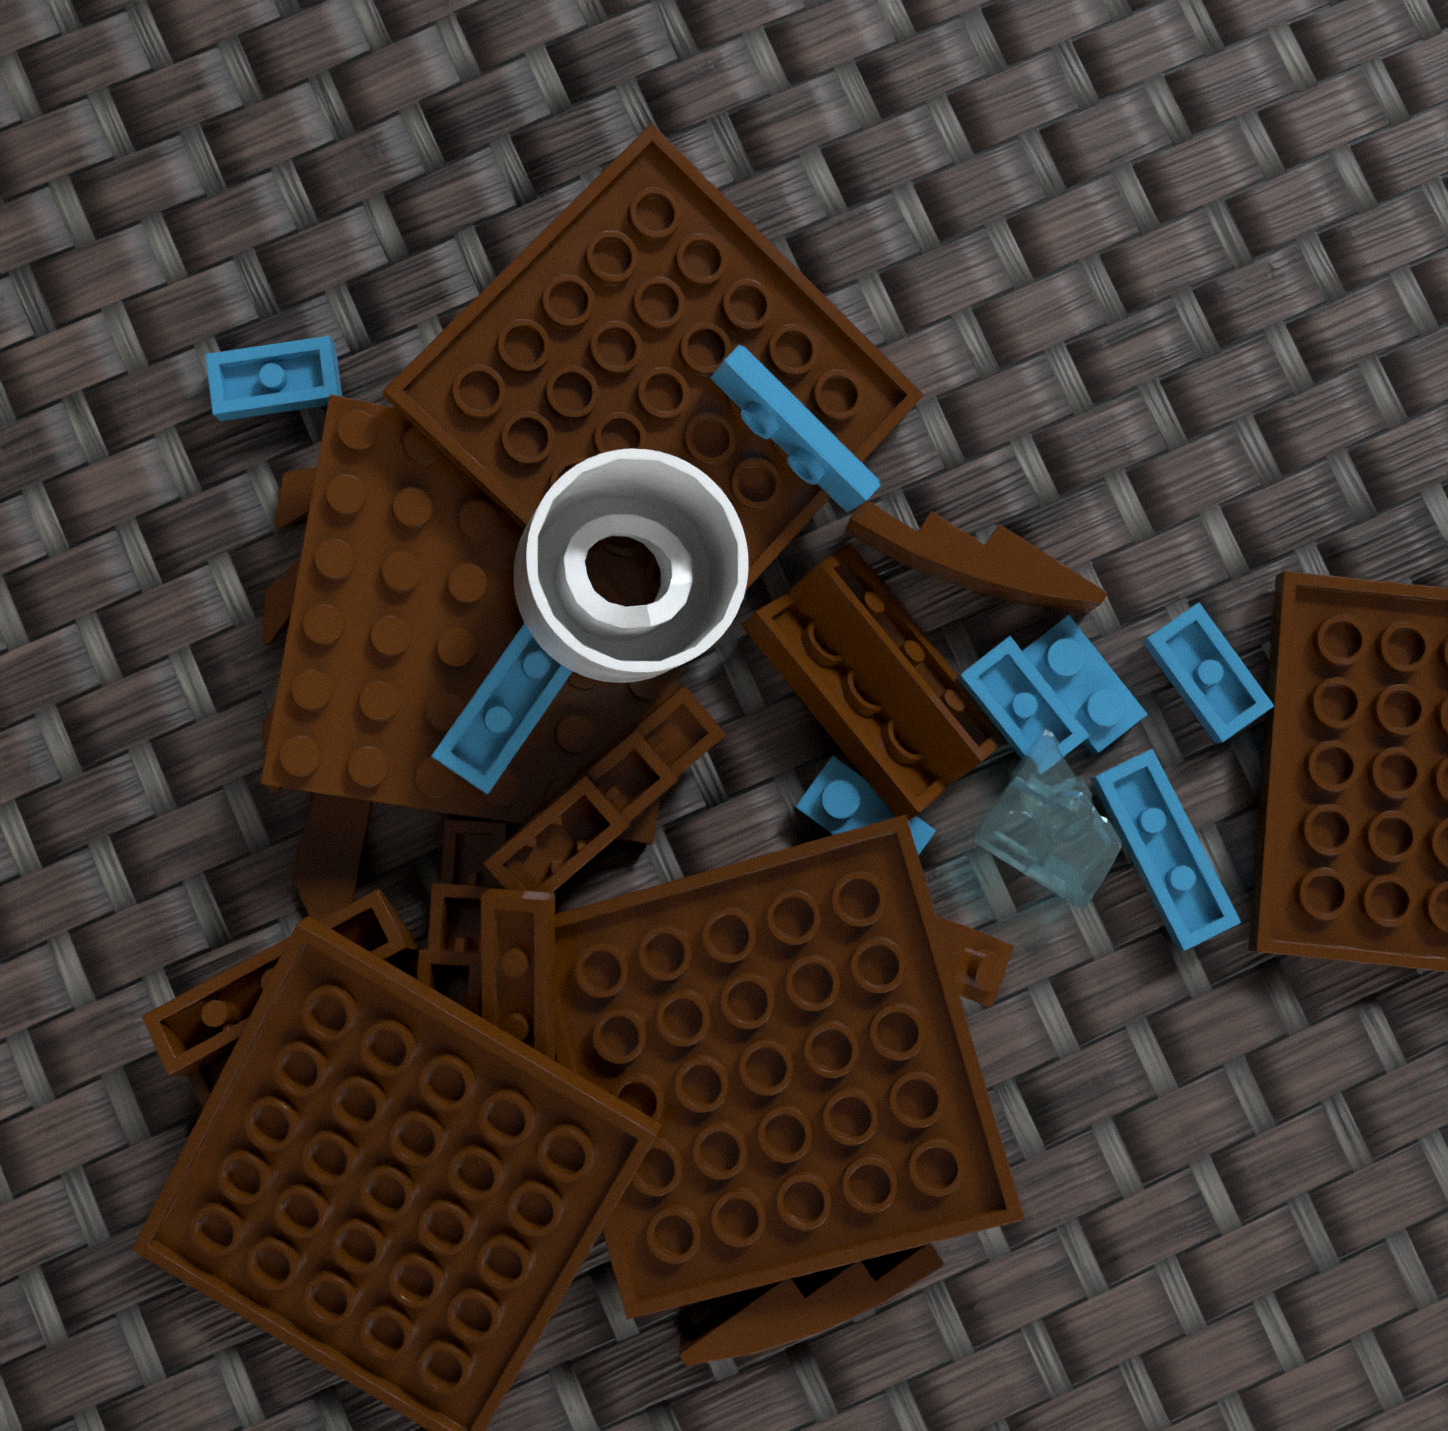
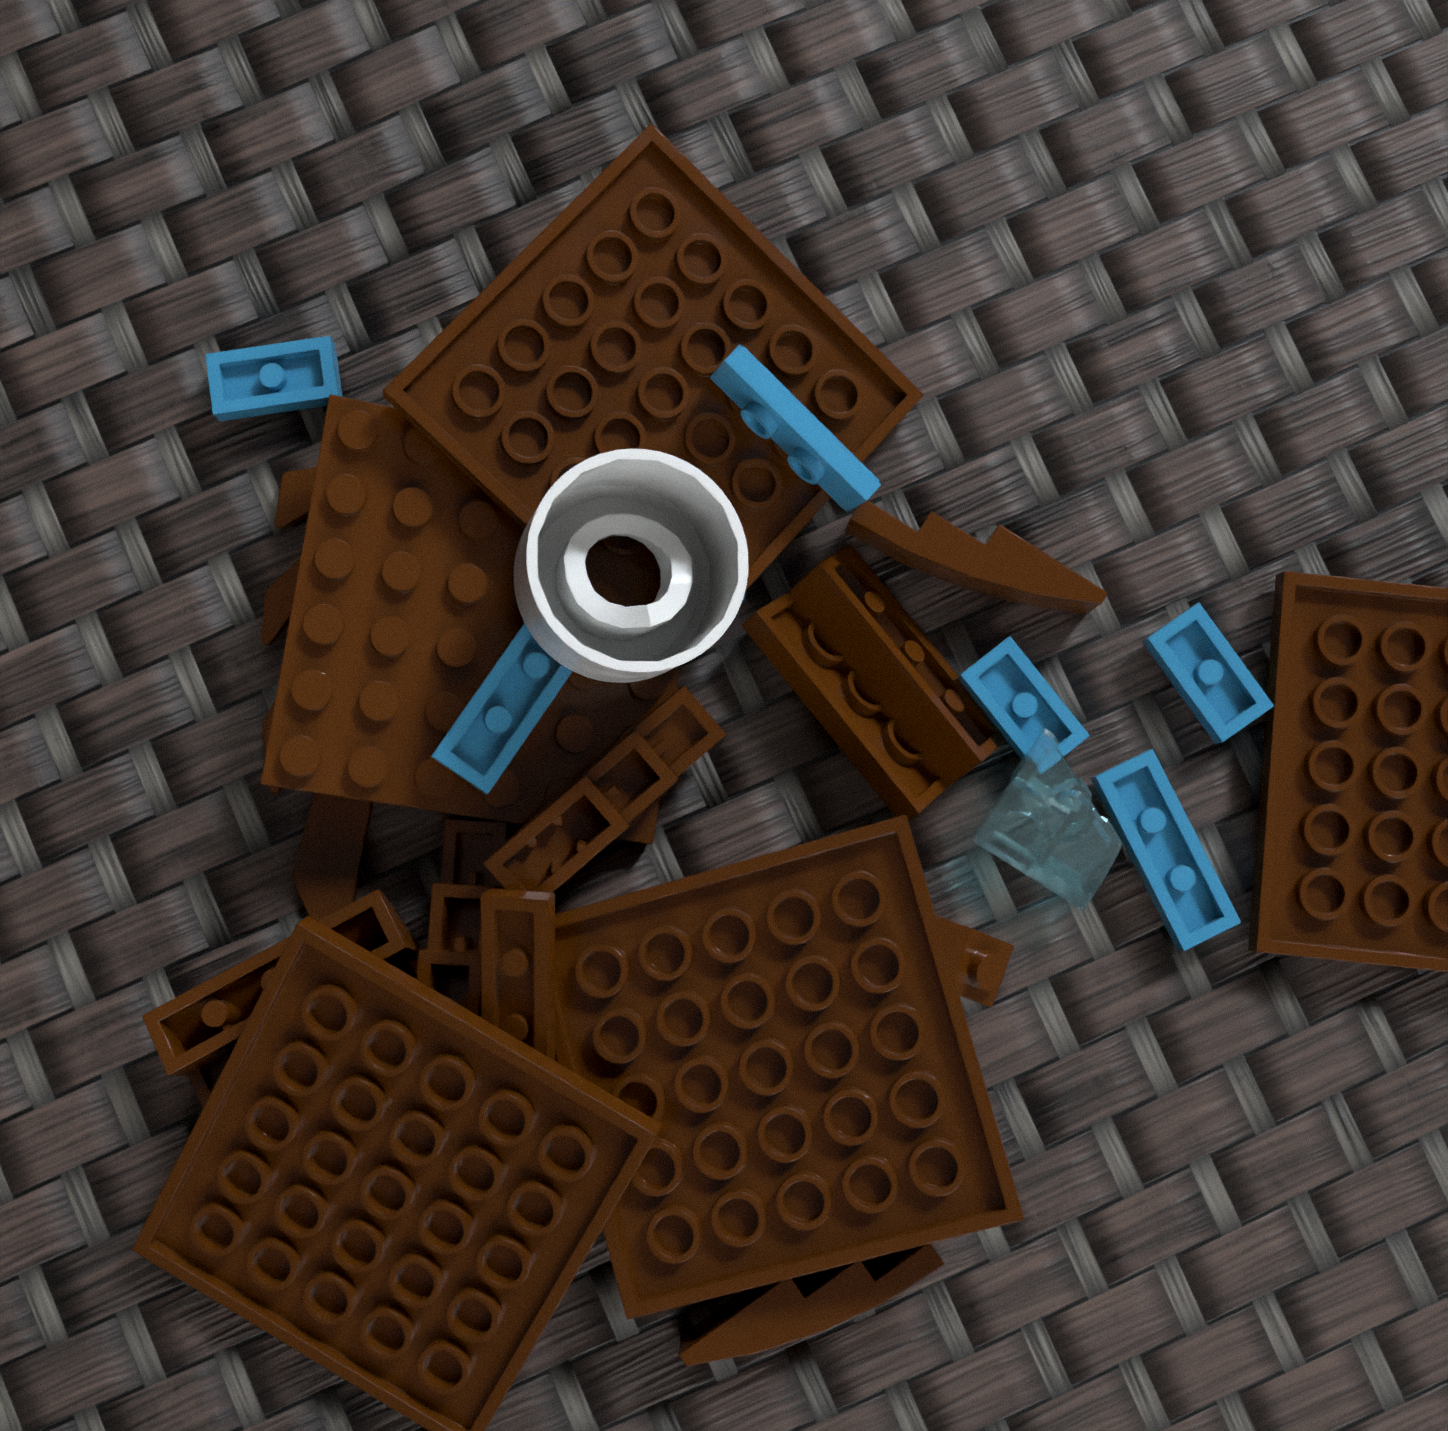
(846, 801): dark azure plate -> none
(1085, 684): dark azure plate -> none

